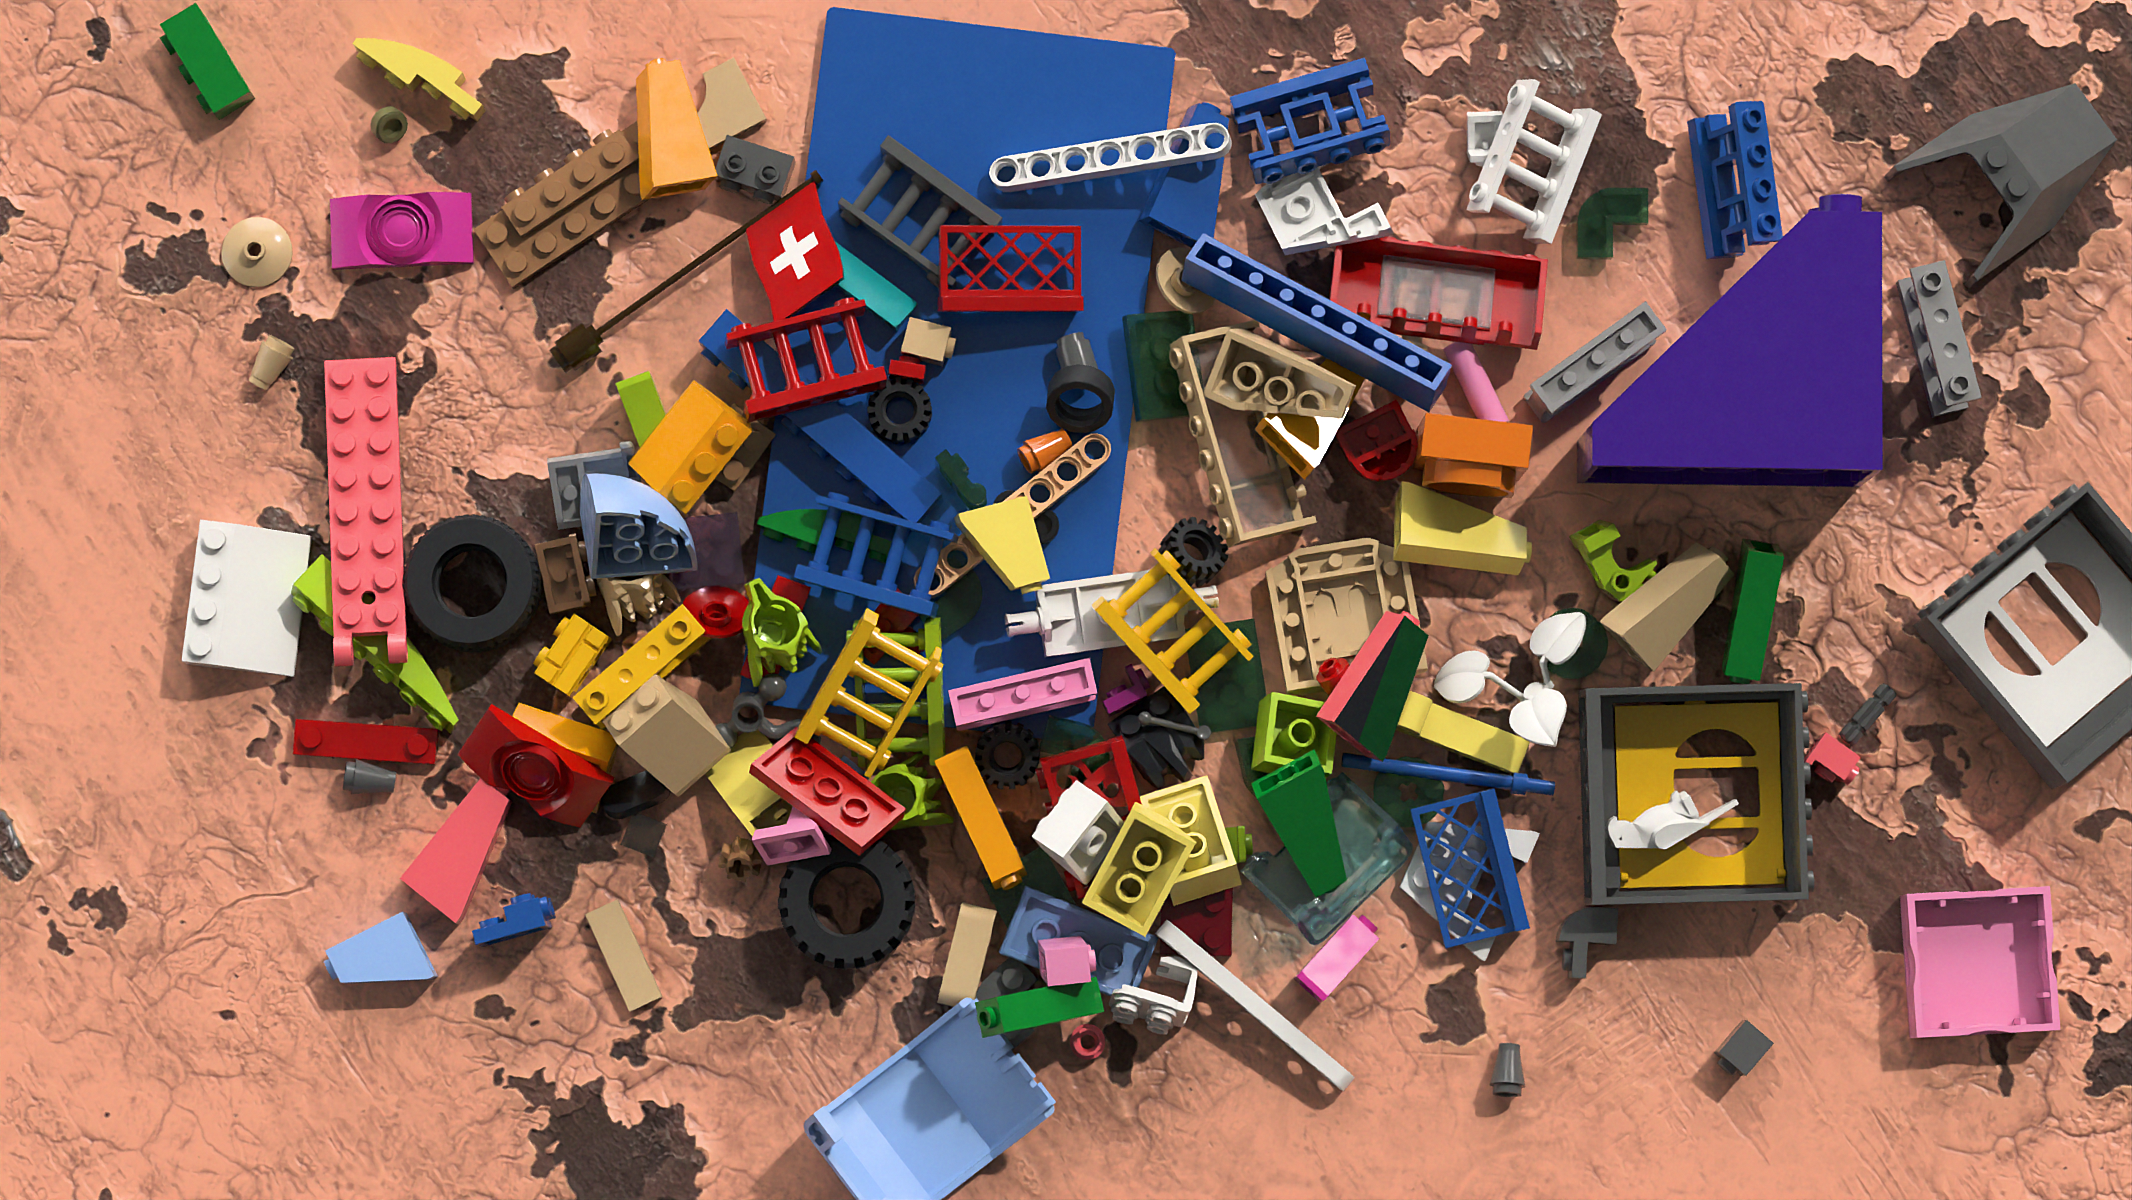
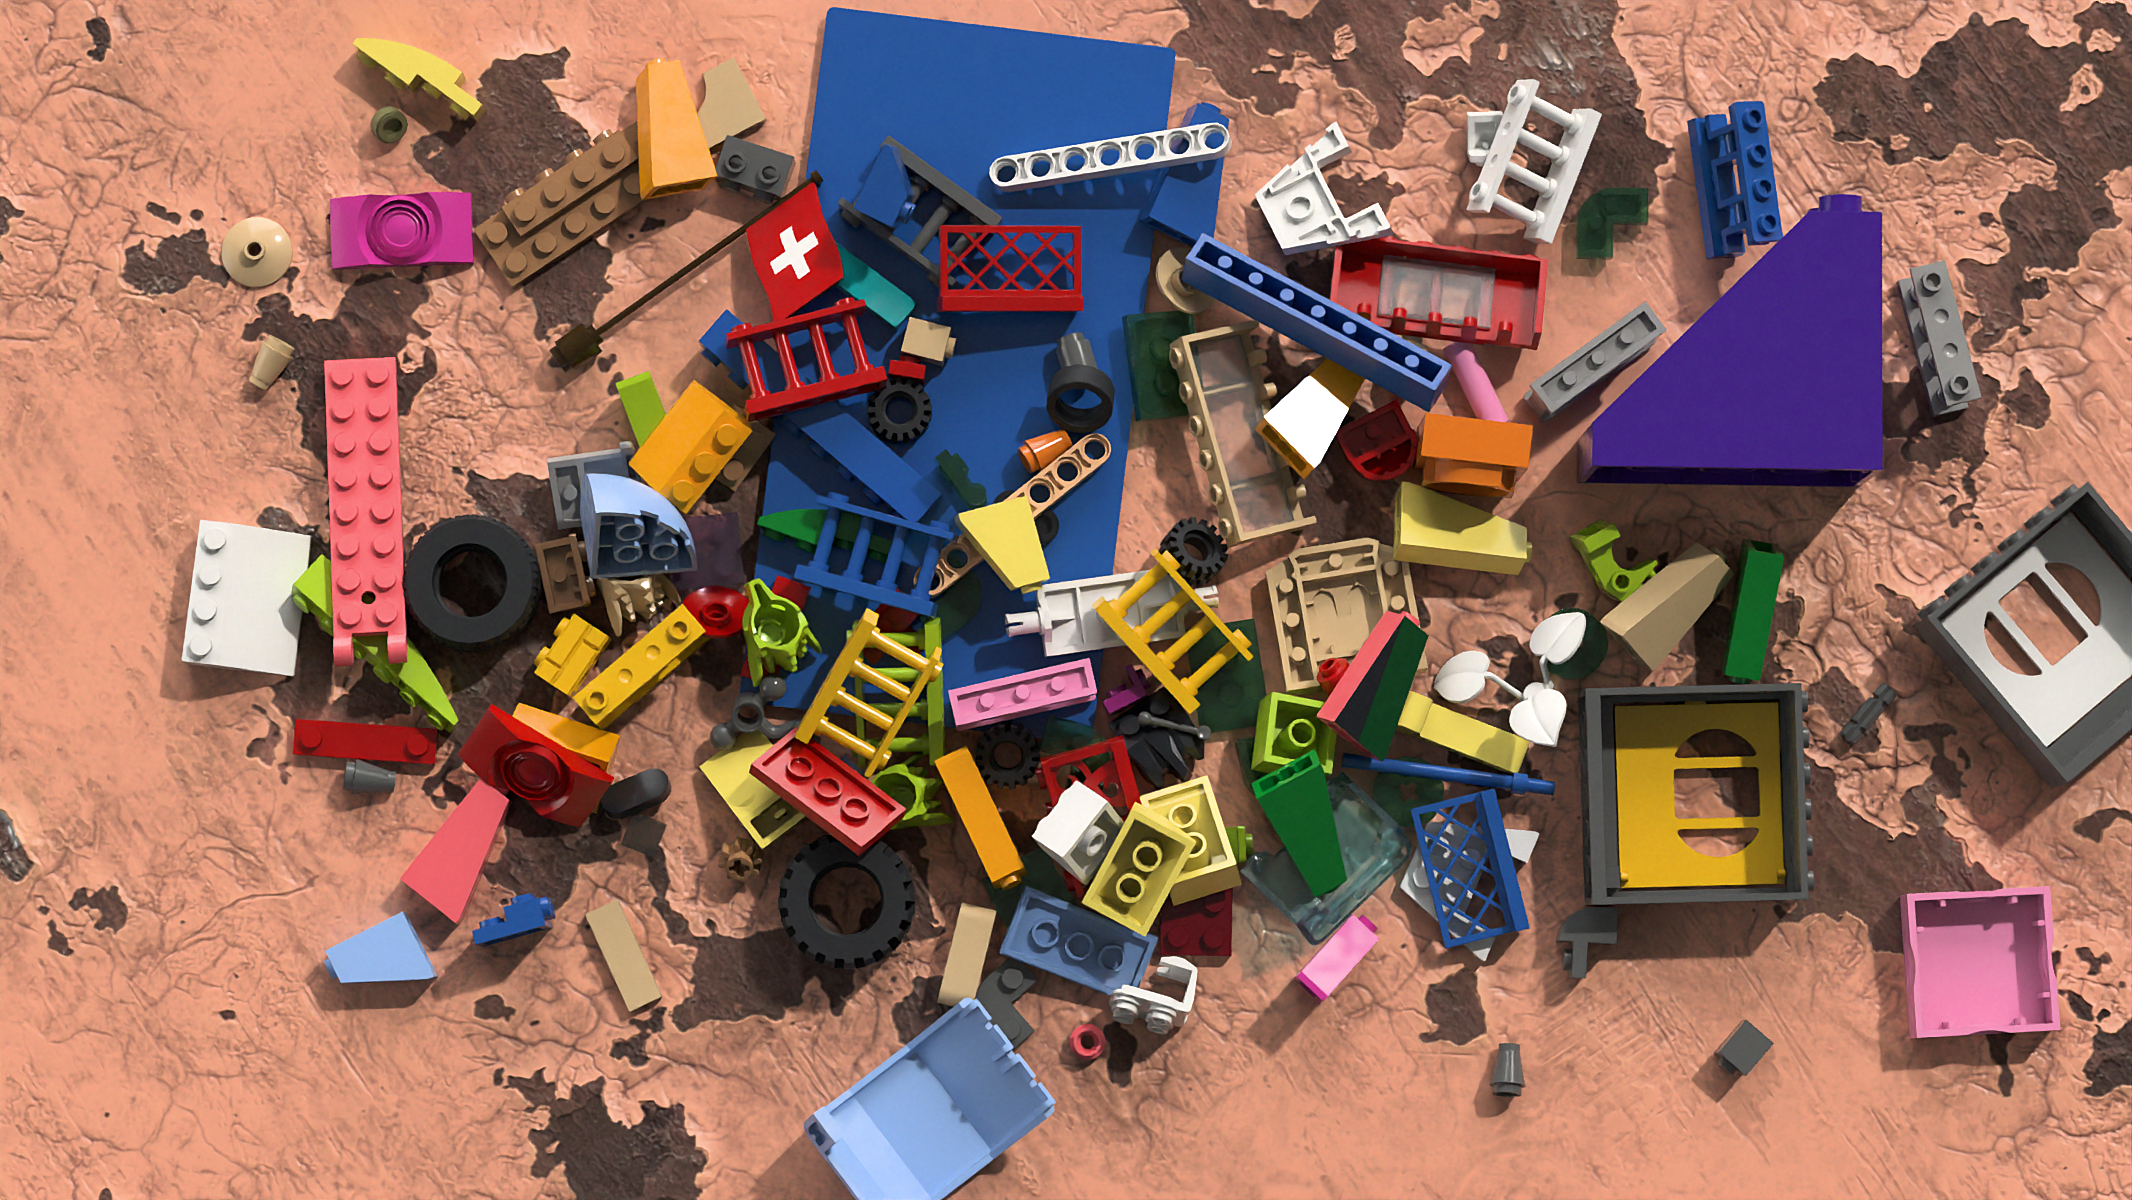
(205, 62): green brick -> none
(667, 734): tan slope -> none
(792, 841): bright pink slope -> none
(887, 191): none -> blue slope
(1038, 1007): green slope -> none
(1066, 960): bright pink brick -> none
(1255, 1005): white beam -> none
(1272, 379): tan wedge -> none
(1304, 96): blue fence -> none
(1662, 824): white animal -> none
(1833, 760): coral brick -> none
(2034, 157): dark grey windscreen -> none

